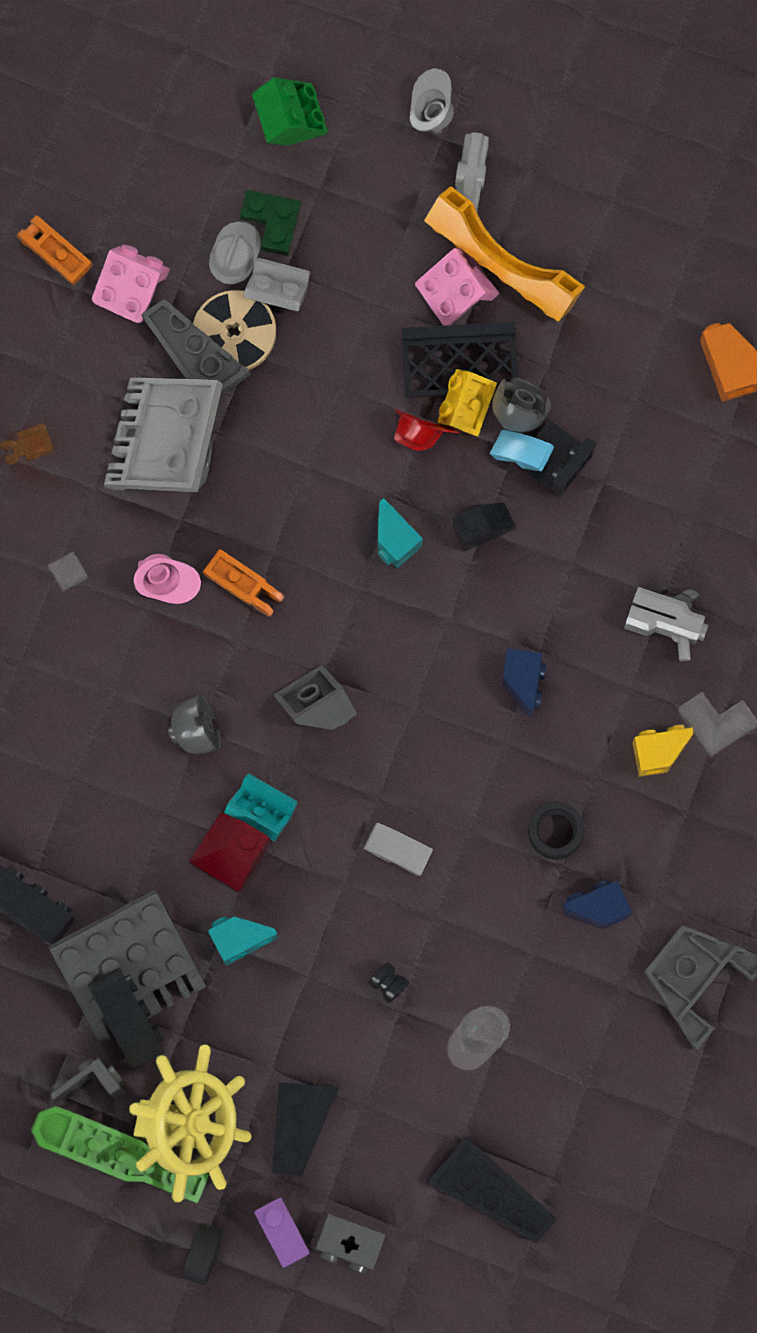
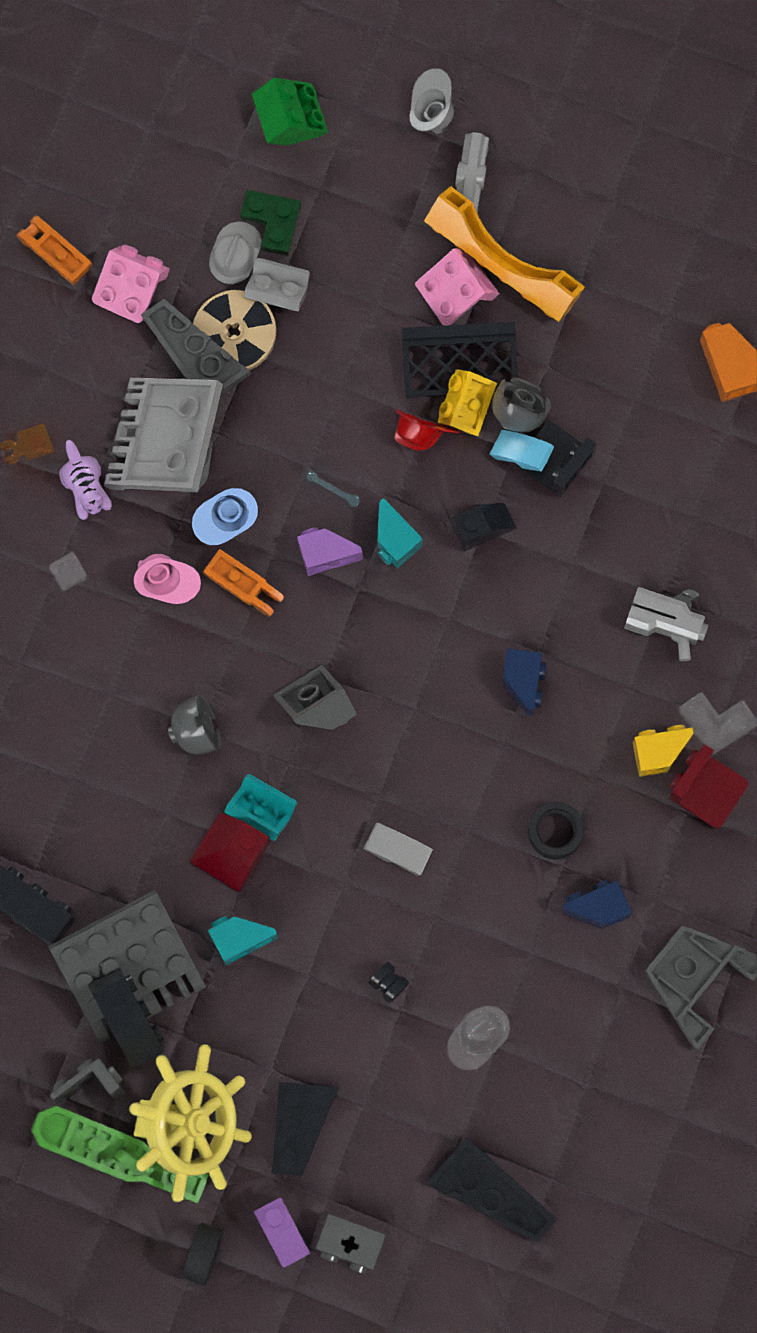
(82, 477): none -> lavender animal
(224, 516): none -> light blue piece
(326, 550): none -> medium lavender slope
(353, 500): none -> clear light blue hinge
(707, 788): none -> dark red bracket

